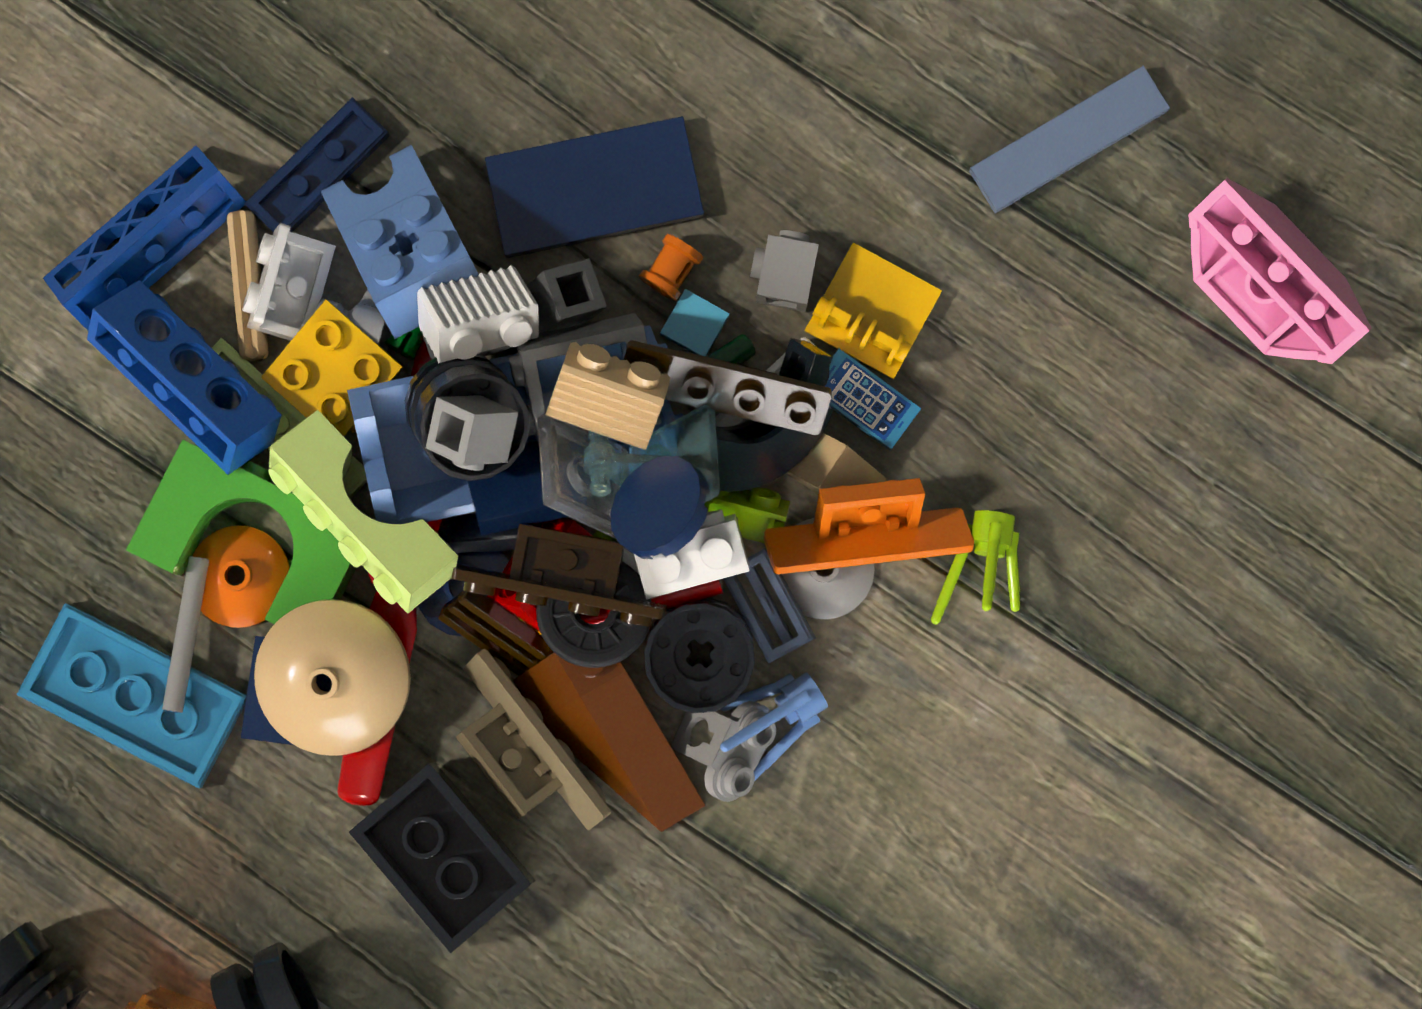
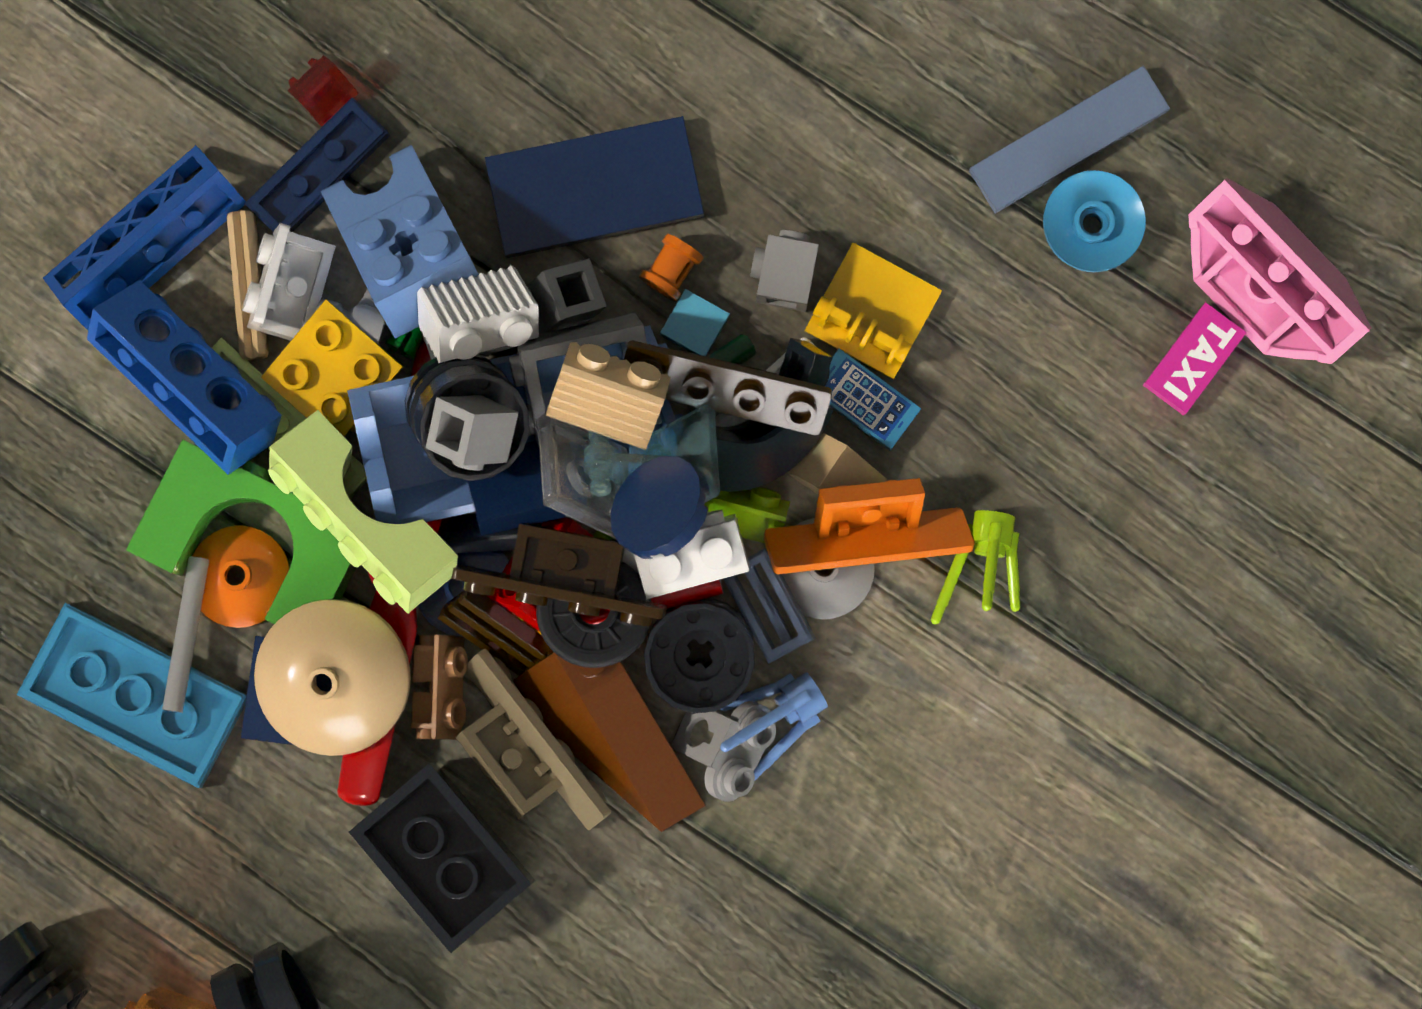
(322, 90): none -> clear red tile
(443, 664): none -> medium nougat hinge
(1097, 196): none -> dark azure dish
(1194, 358): none -> dark pink tile

